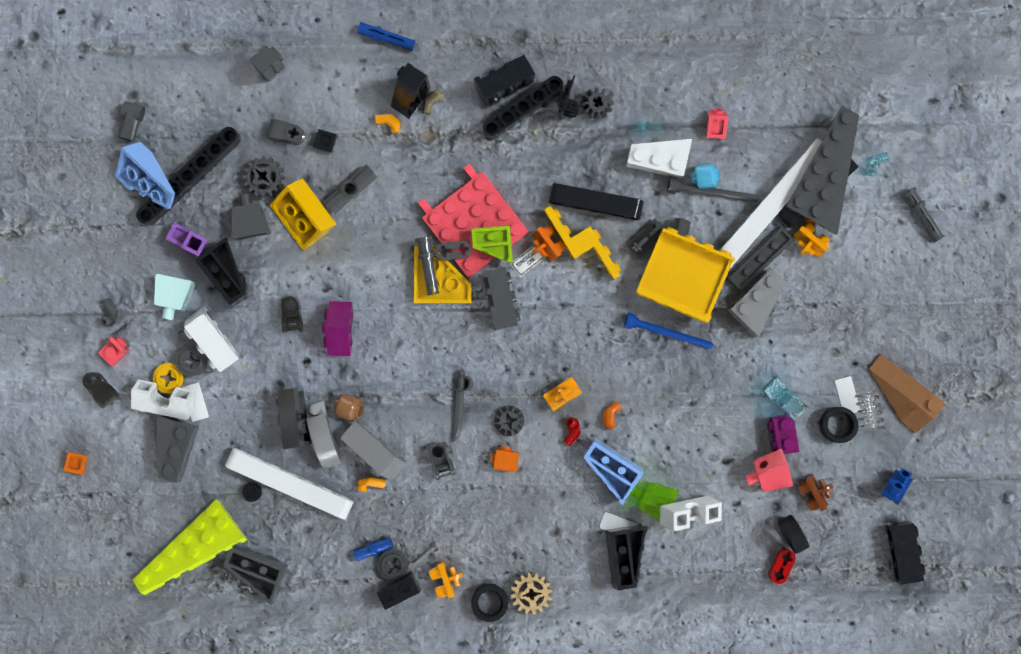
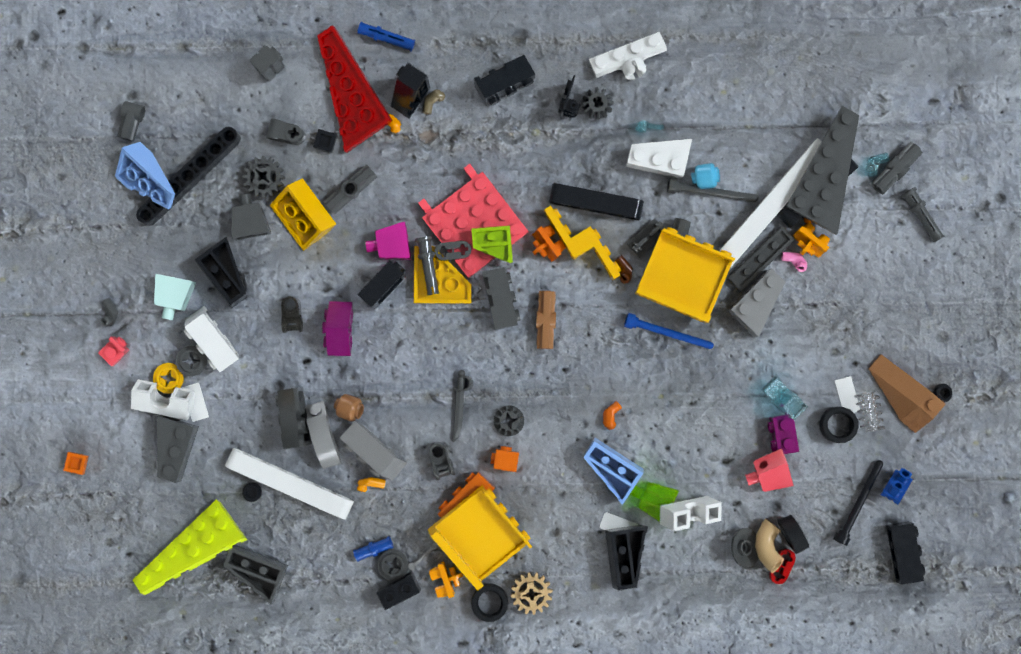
(102, 391): clear smoke piece -> none
(187, 239): medium lavender brick -> none
(353, 98): none -> red wing
(382, 284): none -> black window
(391, 242): none -> dark pink torso
(473, 481): none -> orange arch
(479, 535): none -> yellow panel
(526, 99): black beam -> none
(526, 261): white sticker -> none
(546, 320): none -> medium nougat piece
(562, 393): light orange hips -> none
(574, 430): red arm -> none
(626, 269): none -> reddish brown arm
(628, 57): none -> white plate
(717, 124): coral bracket -> none
(744, 548): none -> dark grey dish
(766, 546): none -> tan cylinder
(796, 259): none -> bright pink arm
(818, 500): dark orange hips -> none
(843, 535): none -> black piece
(896, 168): none -> dark grey piece
(947, 389): none -> black plate

